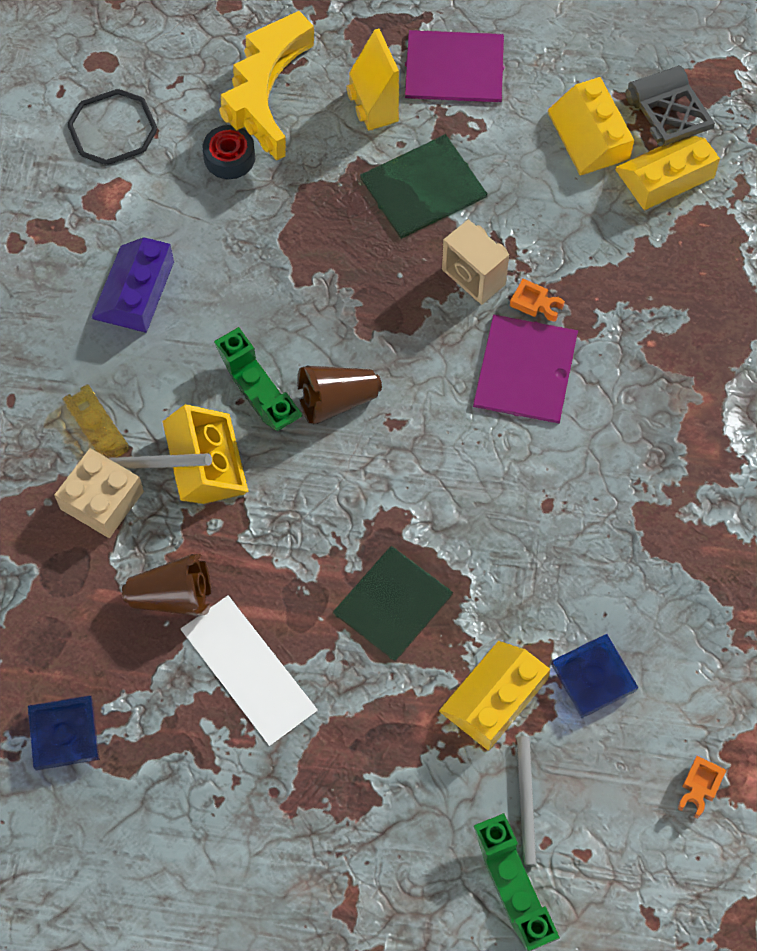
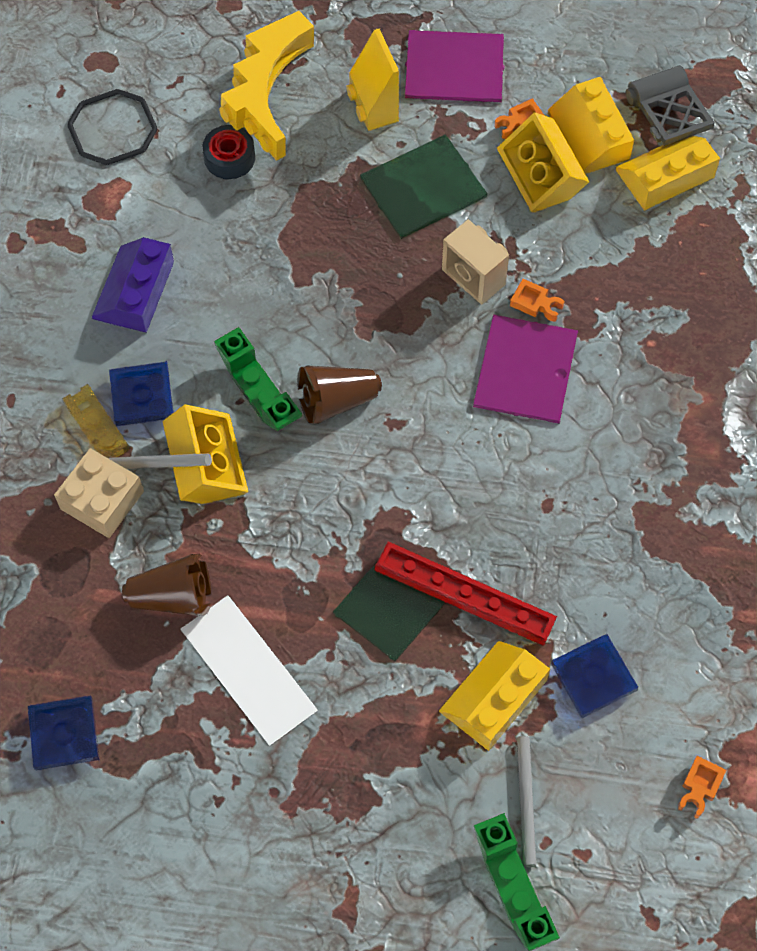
(141, 393): none -> clear blue plate
(465, 593): none -> red tile
(516, 117): none -> orange plate
(542, 163): none -> yellow slope

